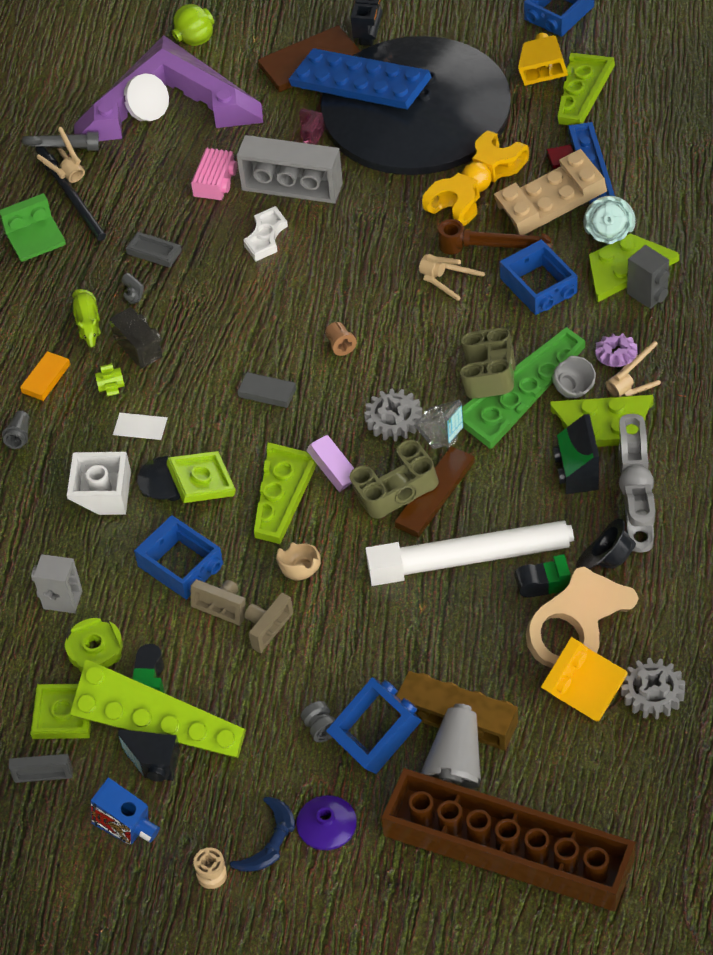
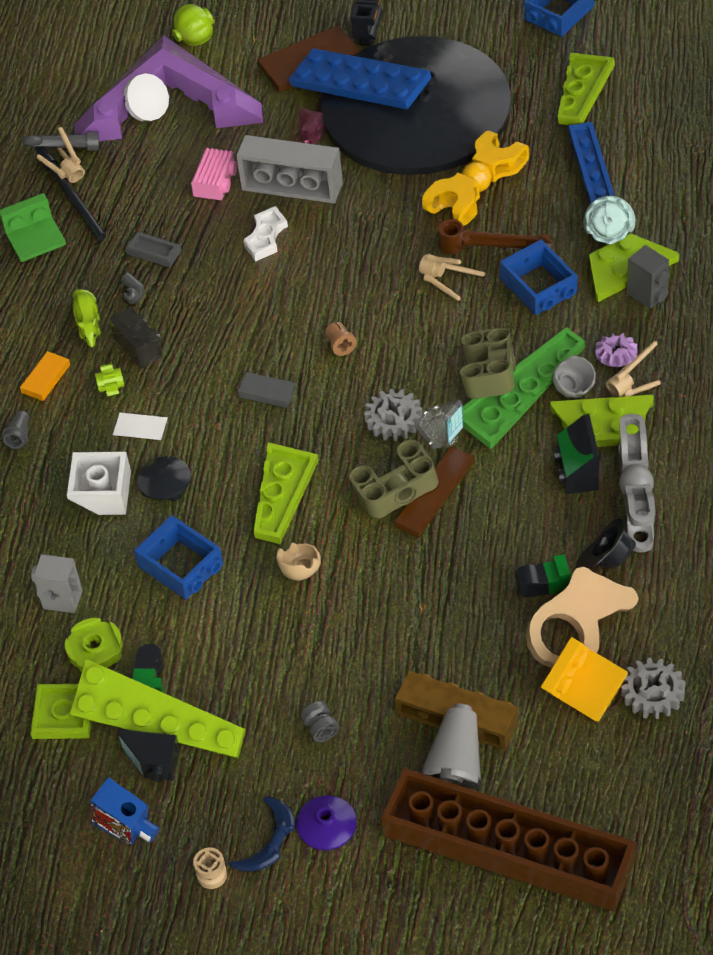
(40, 768): dark grey tile -> none
(200, 477): lime tile -> none
(219, 601): dark tan tile -> none
(268, 622): dark tan tile -> none
(331, 462): lavender slope -> none
(390, 562): white brick -> none
(391, 741): blue window -> none
(541, 60): yellow torso -> none
(552, 194): tan piece -> none
(557, 153): dark red tile -> none

